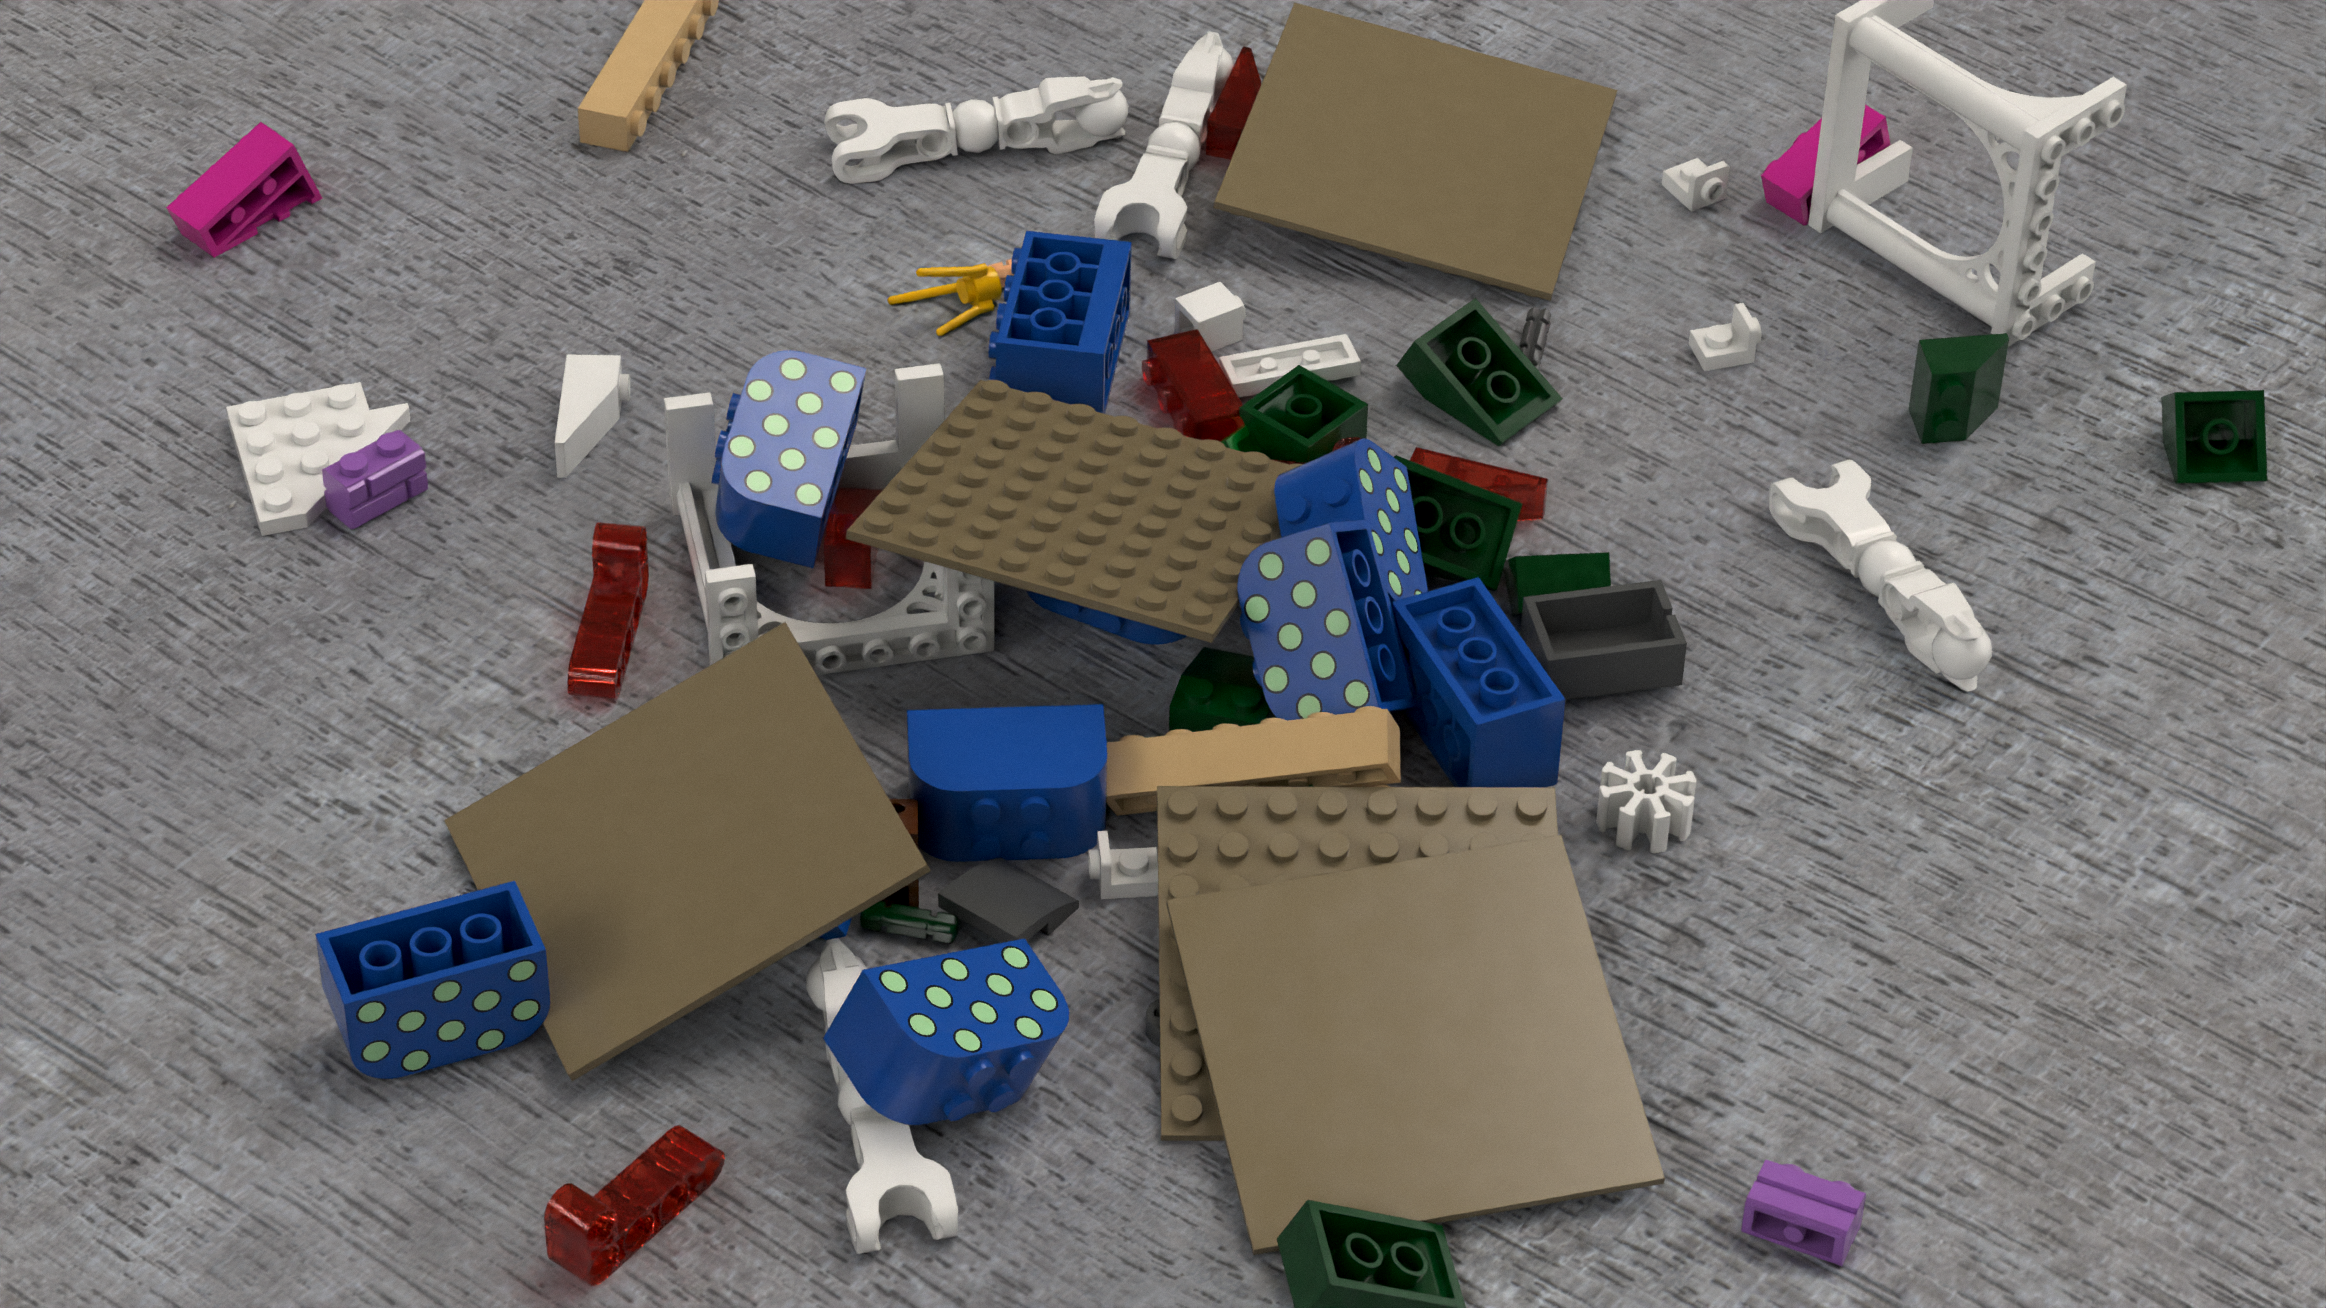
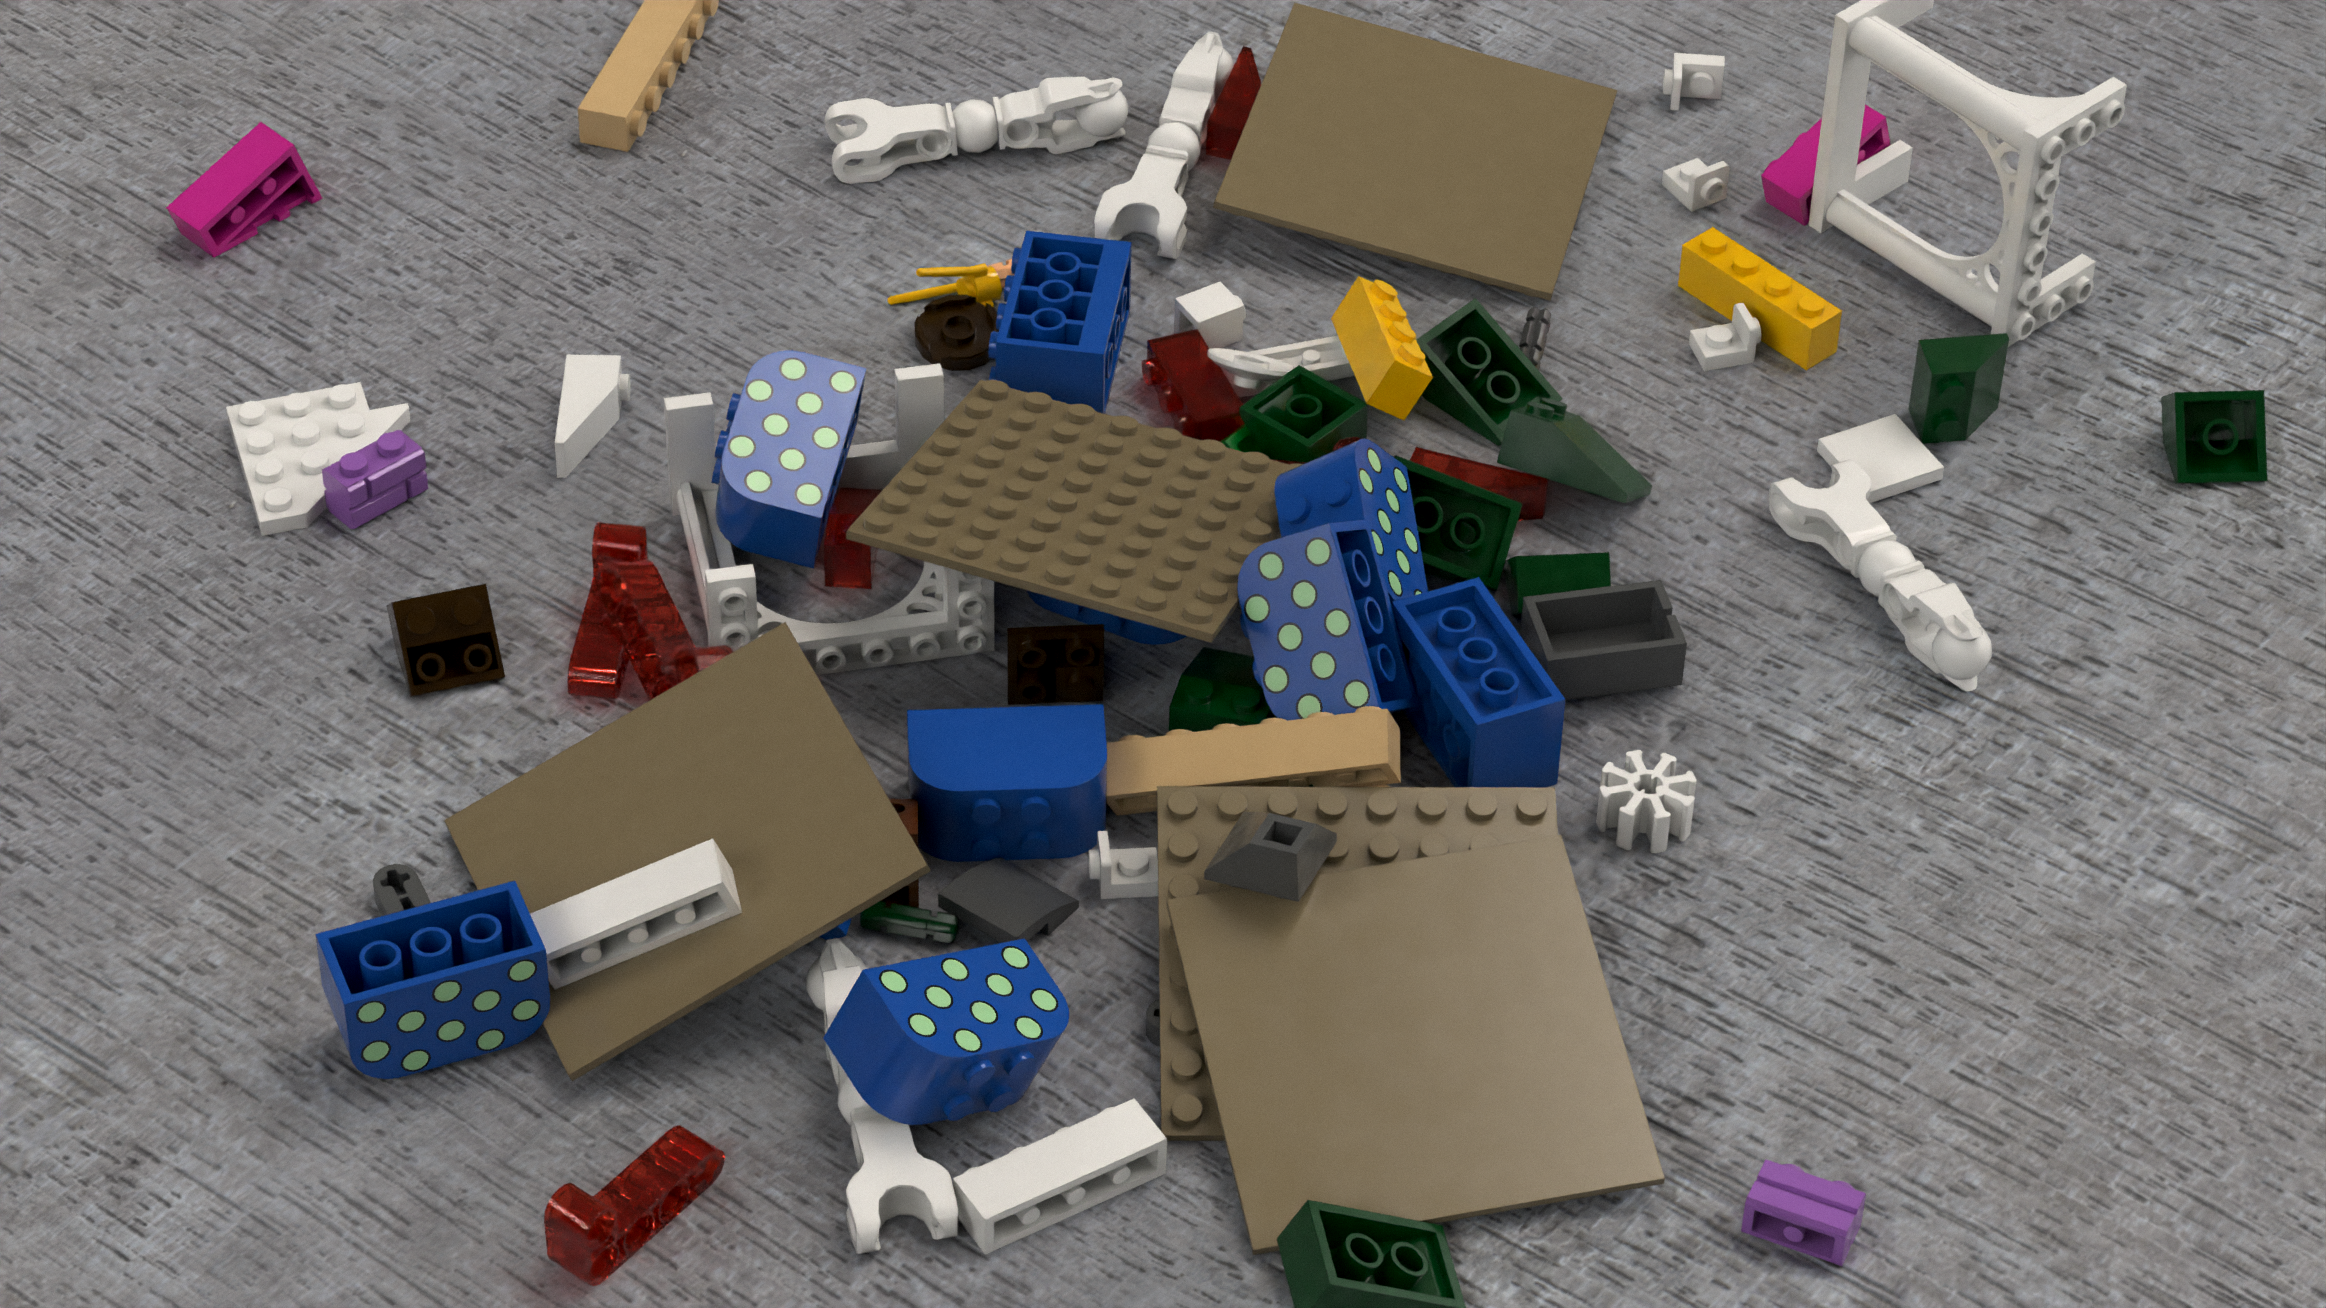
(403, 878): none -> dark grey beam
(446, 640): none -> dark brown slope
(637, 913): none -> white brick
(651, 626): none -> clear red beam
(955, 332): none -> dark brown tile
(1055, 664): none -> dark brown slope
(1060, 1175): none -> white brick
(1249, 367): none -> white dish
(1271, 855): none -> dark grey slope
(1381, 347): none -> yellow brick
(1568, 450): none -> dark green slope
(1694, 77): none -> white bracket
(1789, 314): none -> yellow brick
(1886, 453): none -> white tile

